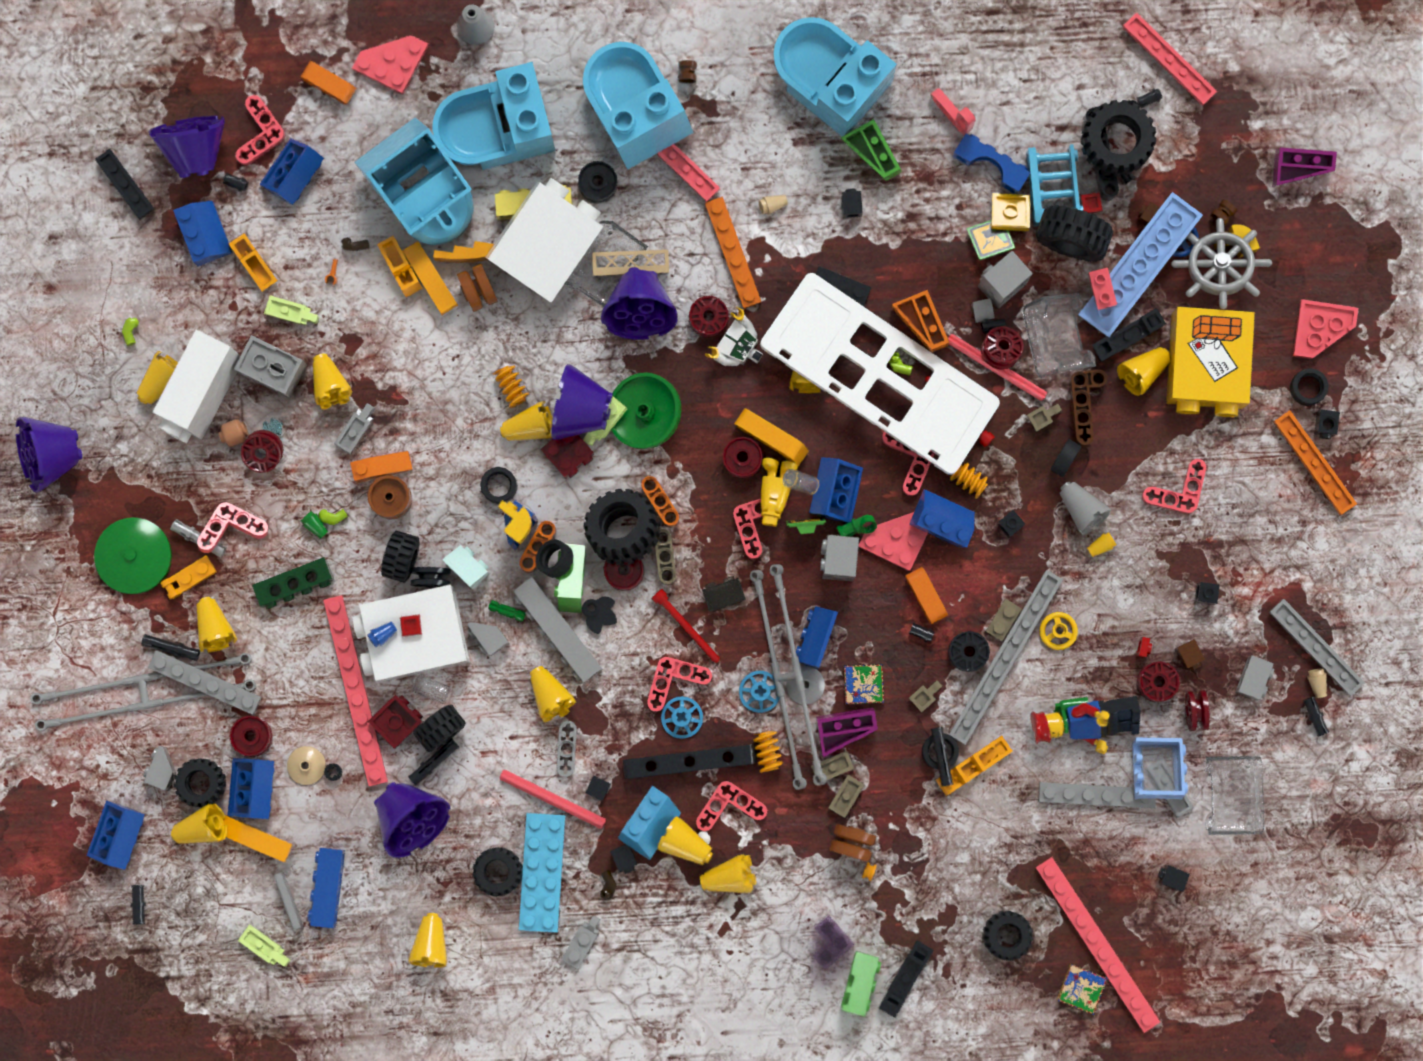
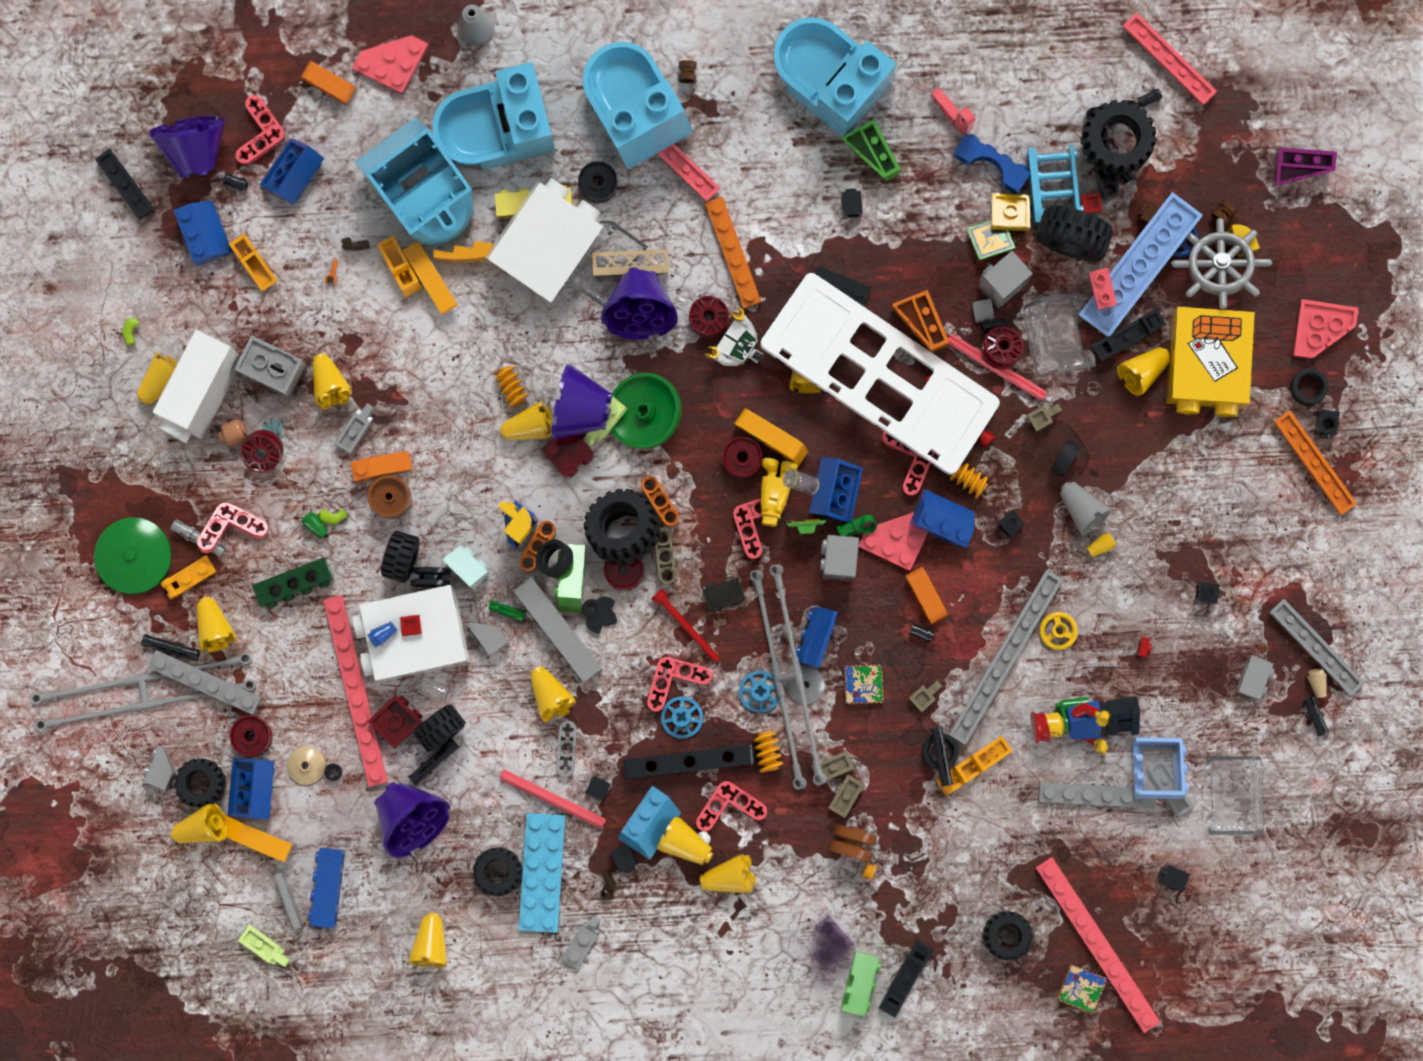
(45, 451): dark purple cone -> none
(115, 835): blue slope -> none
(138, 904): black pin -> none
(289, 311): yellowish green hinge -> none
(475, 288): dark orange wheel -> none
(484, 485): black tyre -> none
(772, 203): tan cone -> none
(843, 728): magenta wedge -> none
(897, 365): lime arm -> none
(979, 646): black wheel -> none
(1003, 620): dark tan plate -> none
(1085, 409): reddish brown beam -> none
(1169, 679): dark red wheel -> none
(1186, 493): coral beam -> none
(1190, 655): reddish brown brick -> none
(1197, 710): dark red wheel -> none

